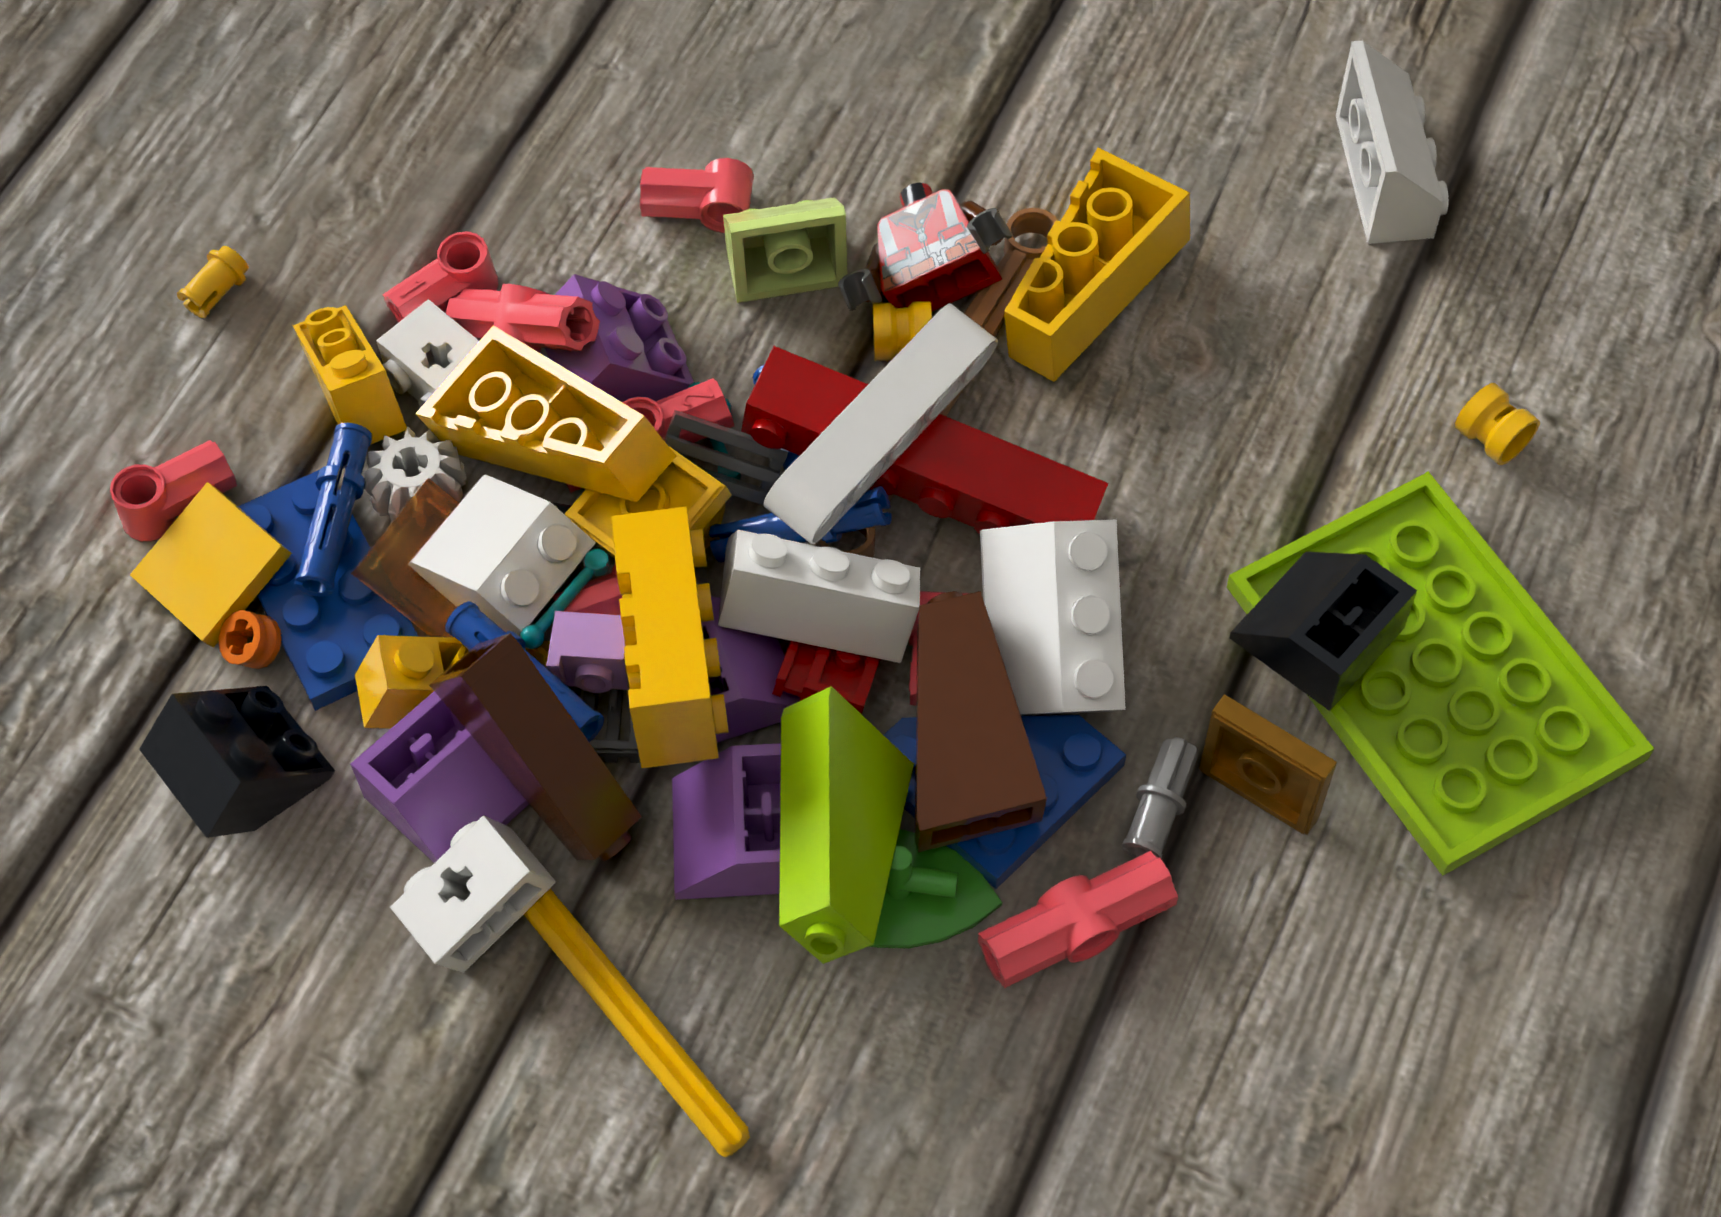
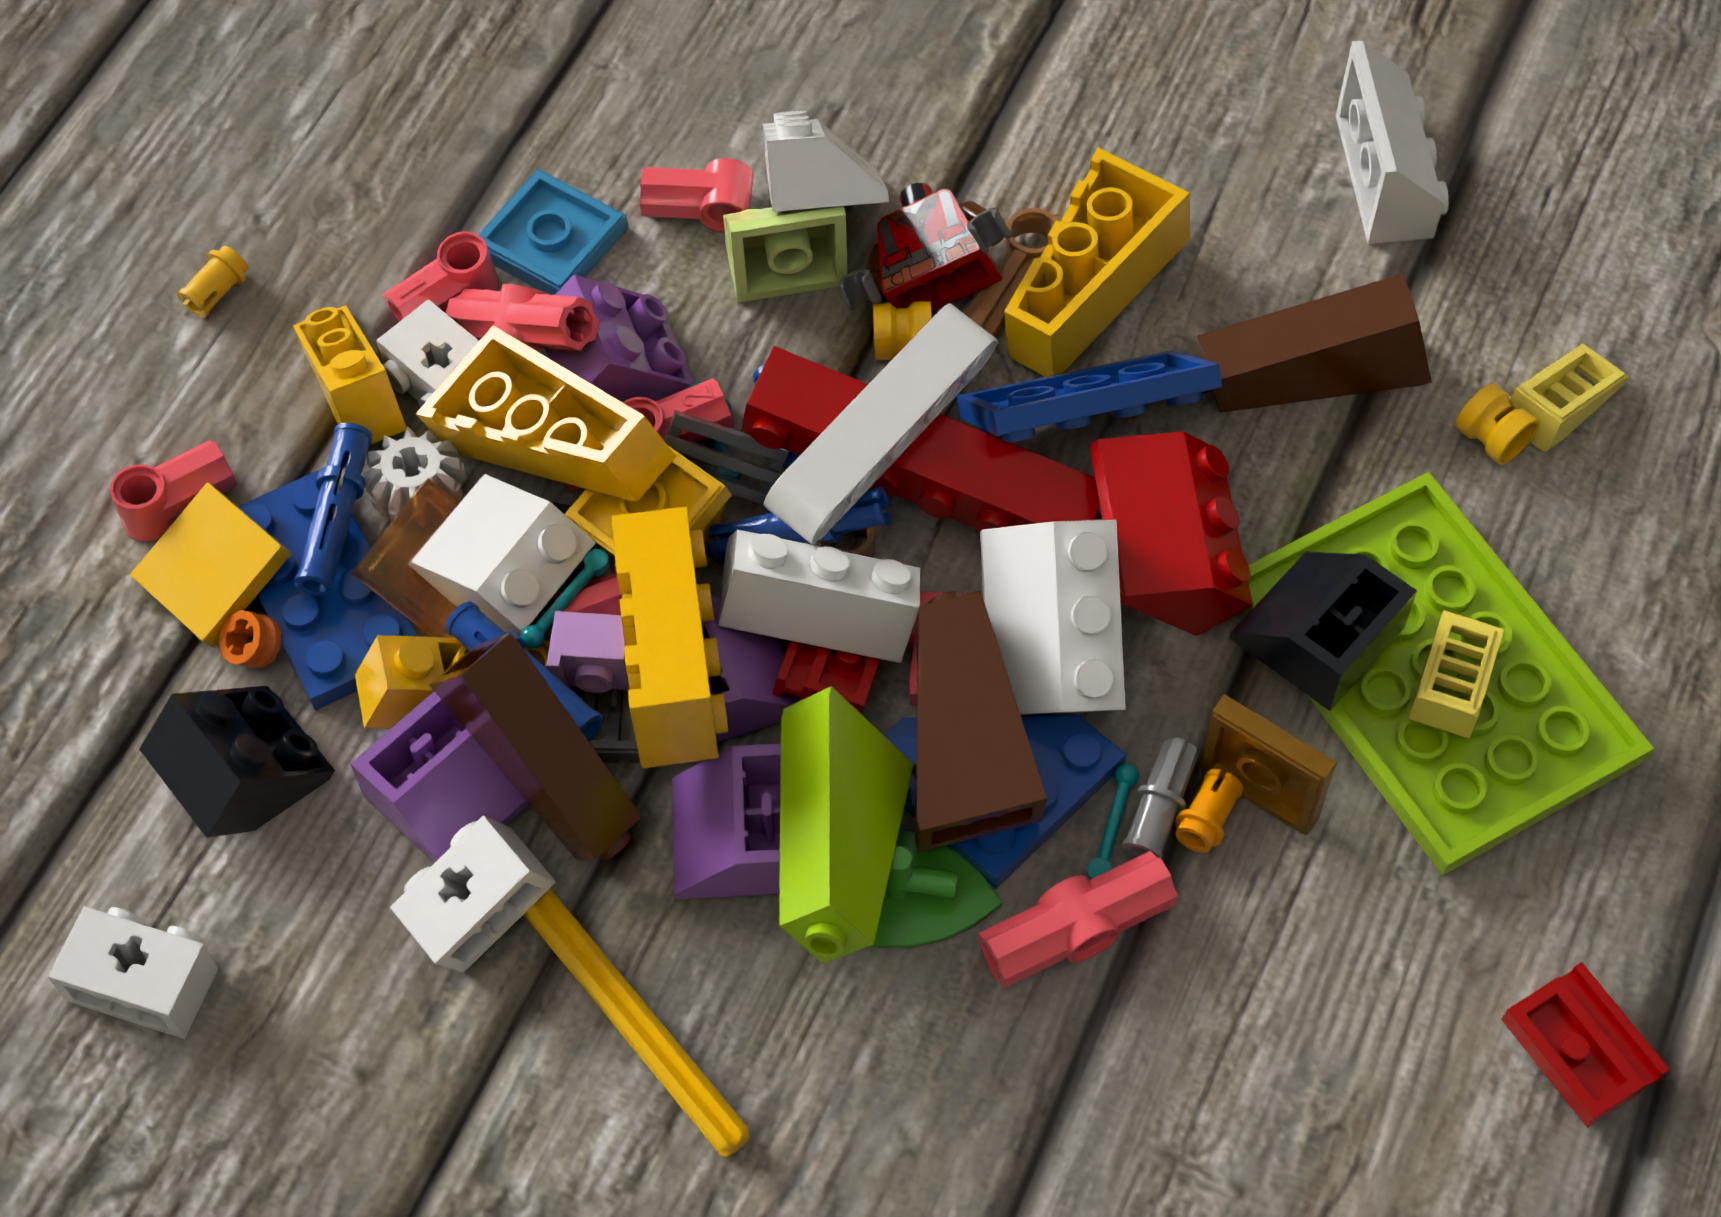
(134, 970): none -> white brick
(551, 233): none -> dark azure tile
(815, 167): none -> white slope
(1076, 395): none -> blue plate
(1126, 777): none -> teal hinge
(1173, 528): none -> red slope
(1203, 821): none -> light orange pin
(1321, 349): none -> reddish brown slope
(1445, 710): none -> light yellow slope
(1564, 398): none -> light yellow slope
(1584, 1044): none -> red plate

